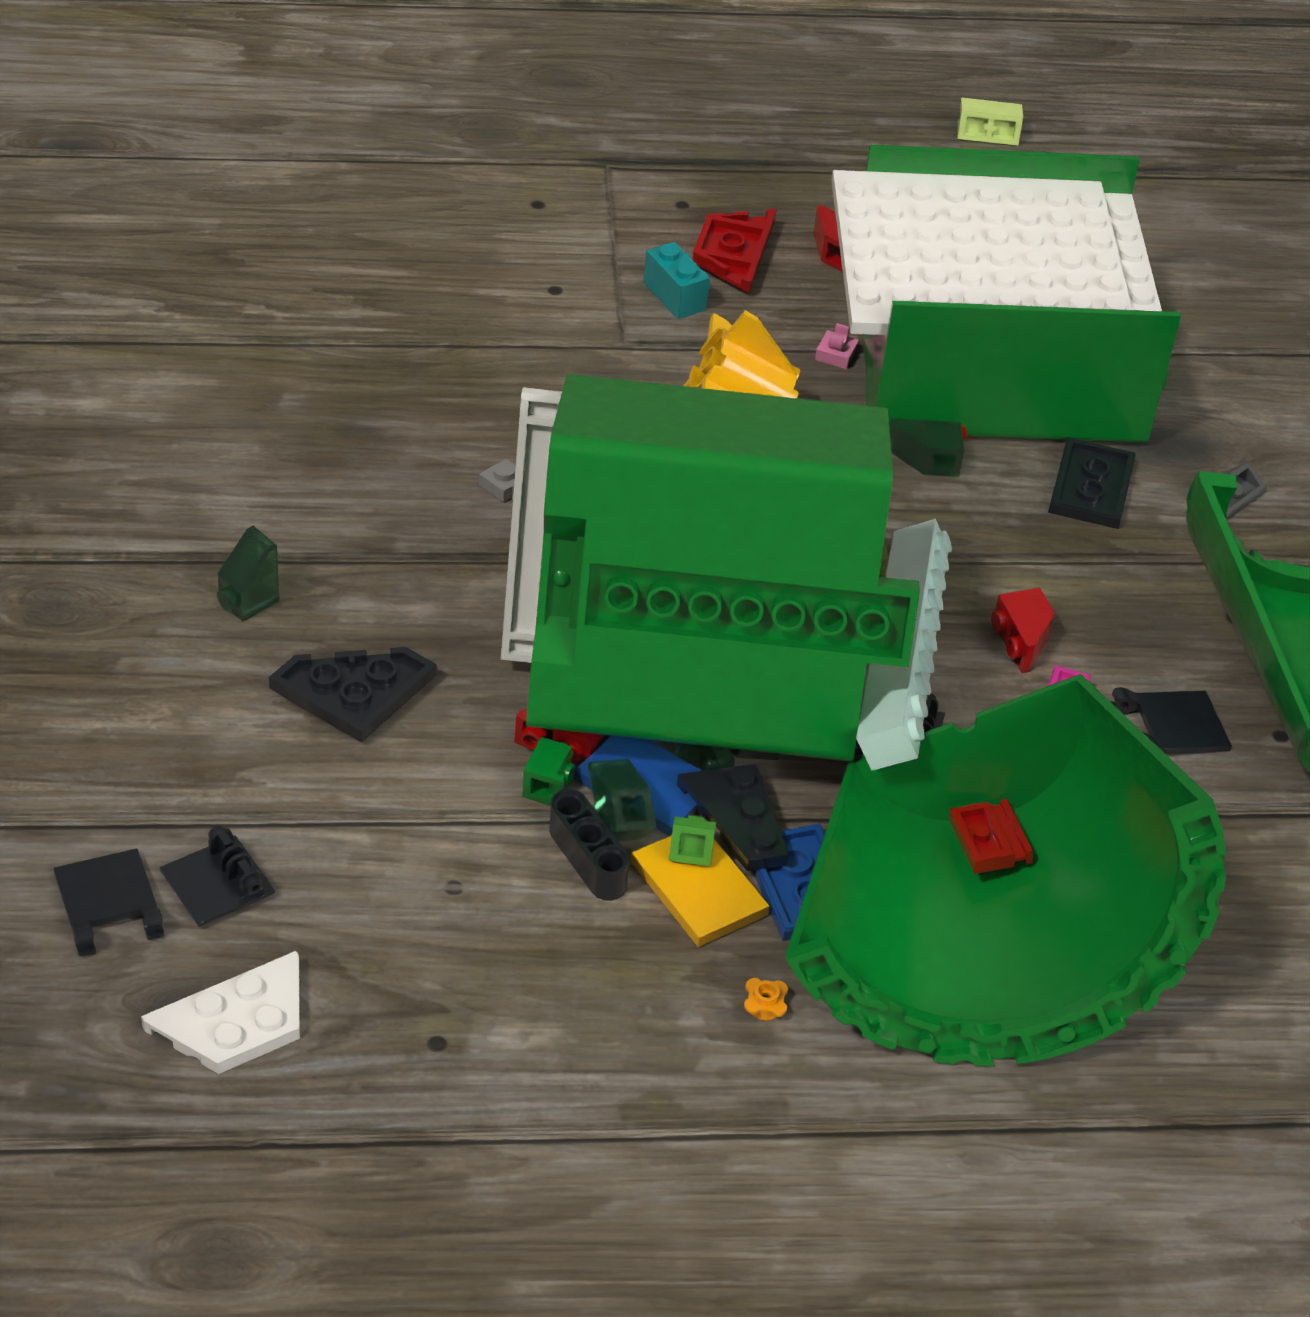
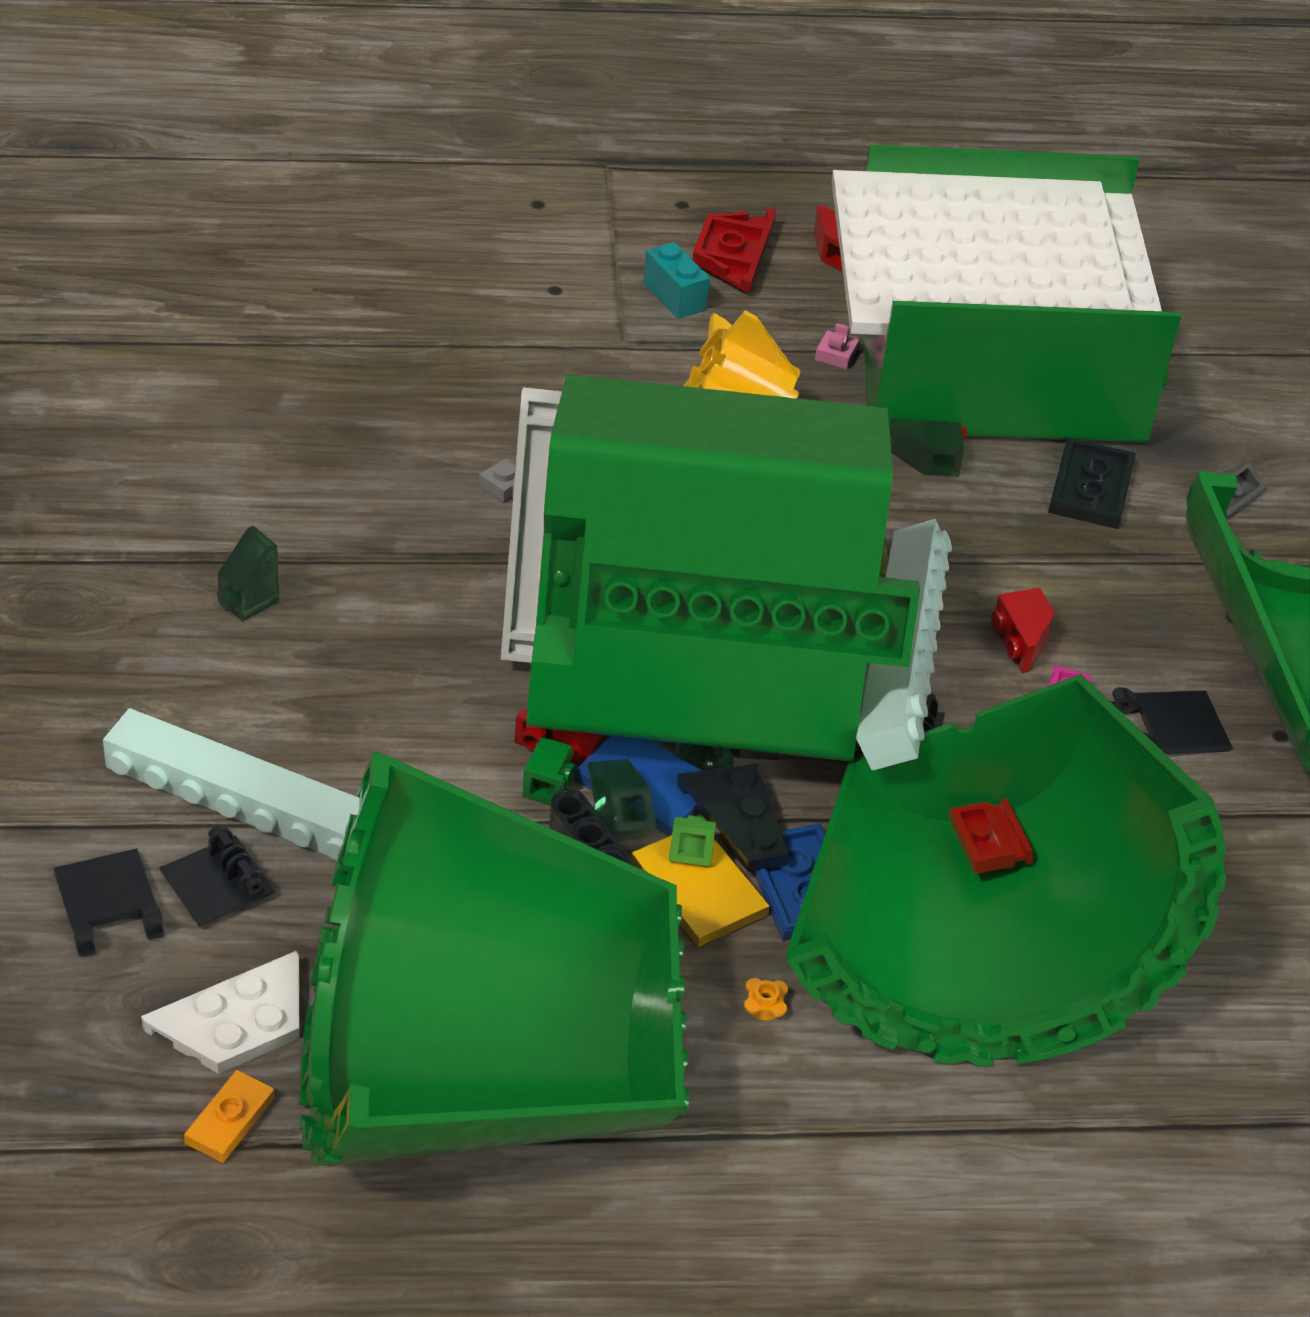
(229, 1116): none -> light orange plate
(230, 782): none -> light aqua brick
(354, 688): black plate -> none
(485, 984): none -> green cone
(990, 121): yellowish green hinge -> none

